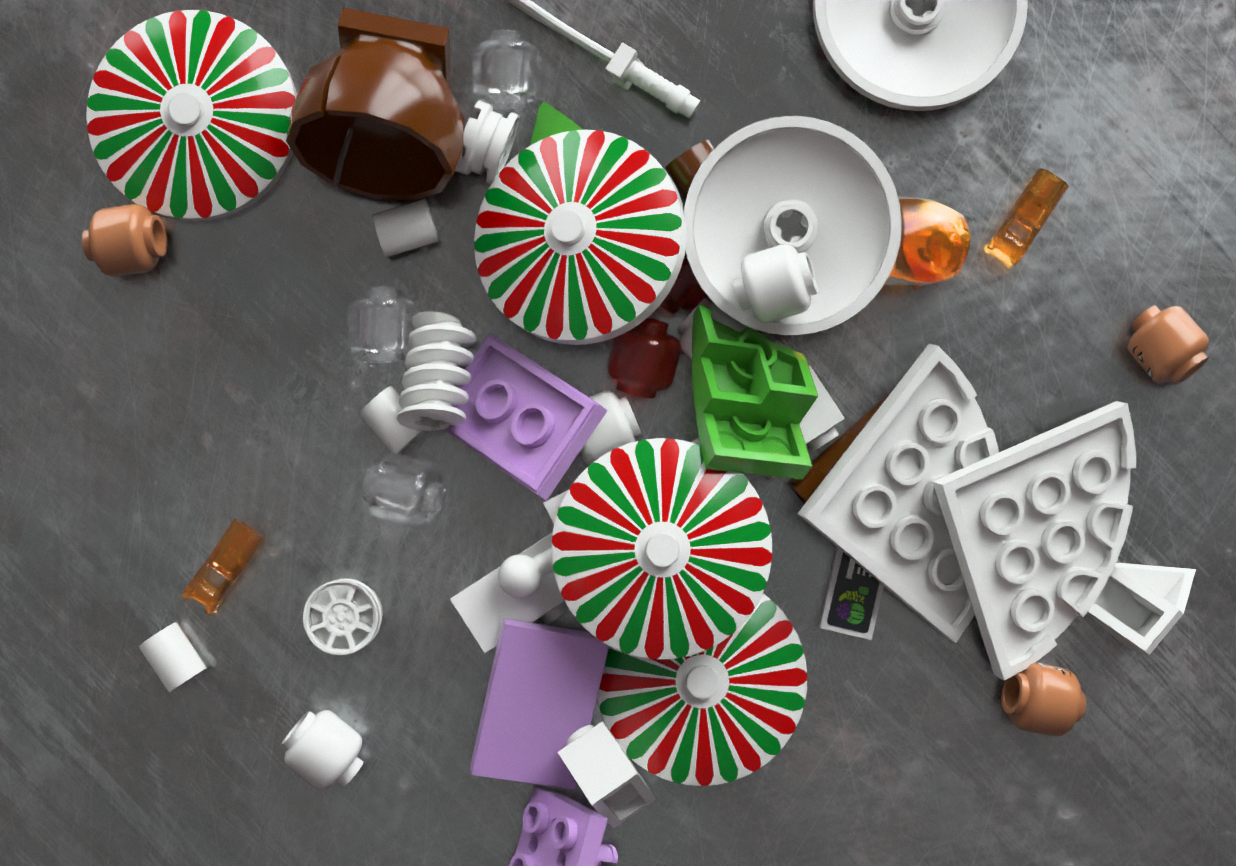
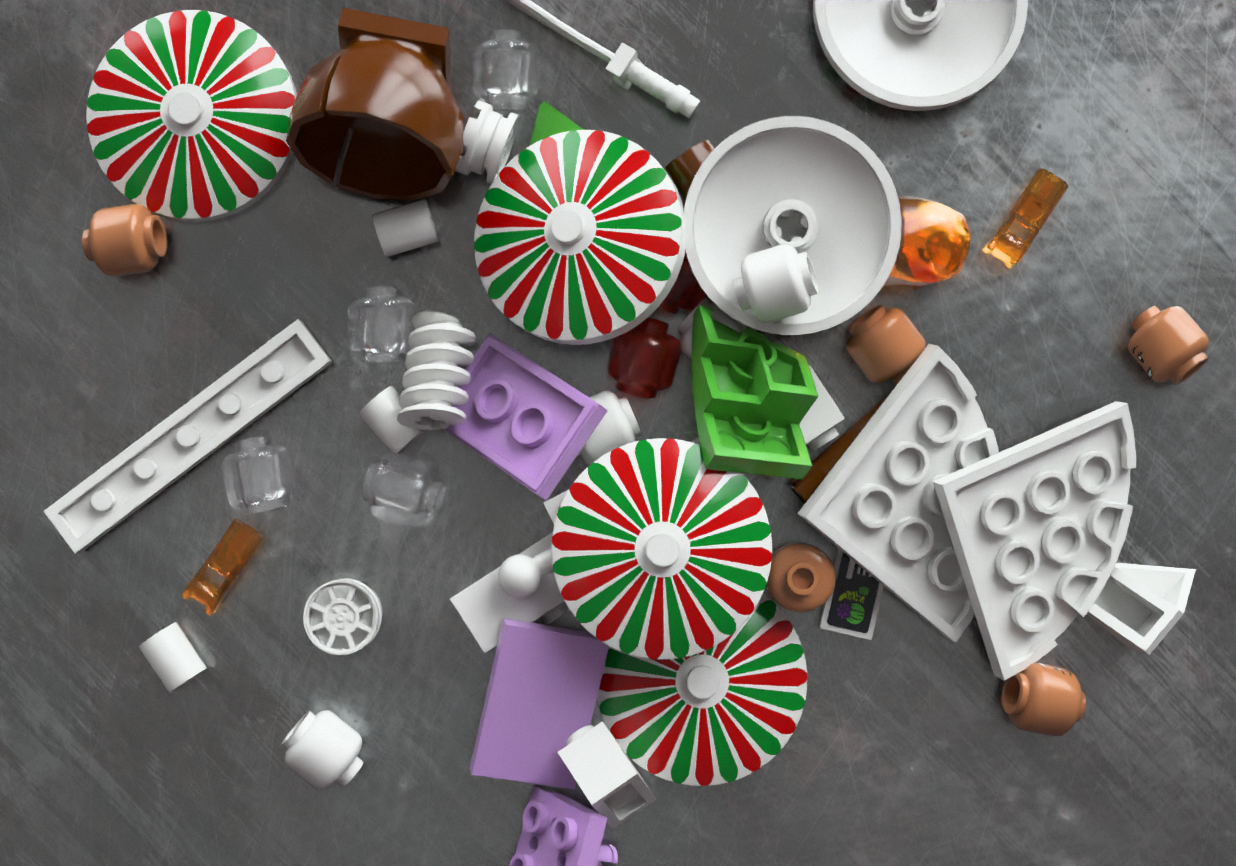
(187, 436): none -> white plate
(257, 476): none -> clear head
(800, 577): none -> nougat head
(884, 344): none -> nougat head

